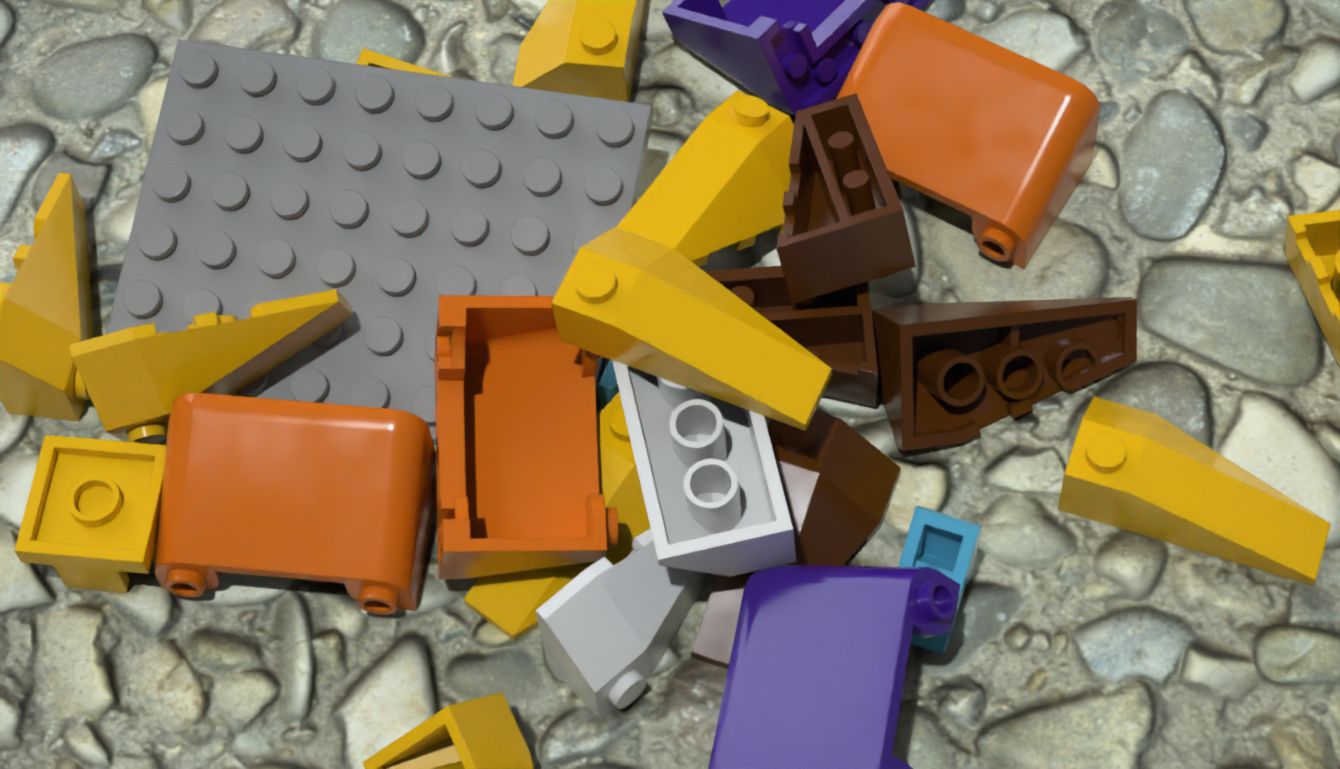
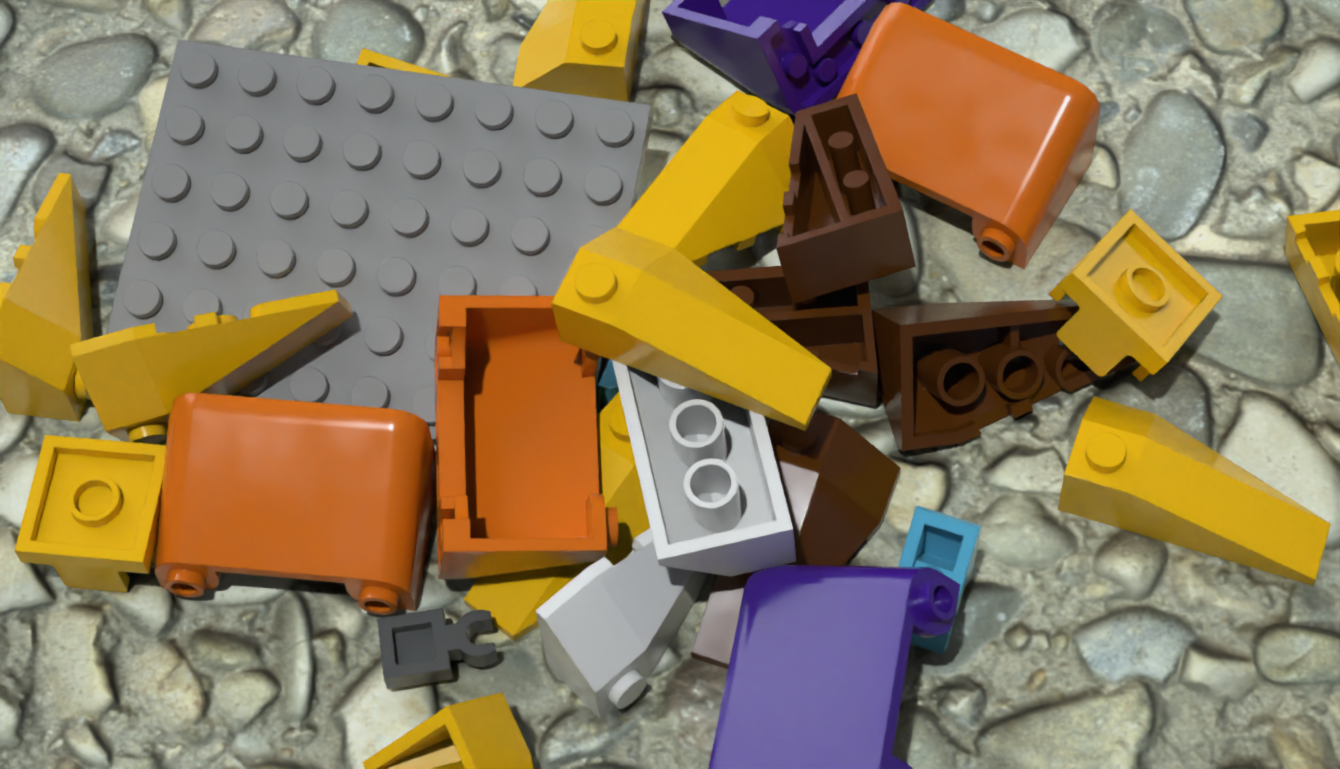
(421, 646): none -> dark grey plate
(1132, 300): none -> yellow panel

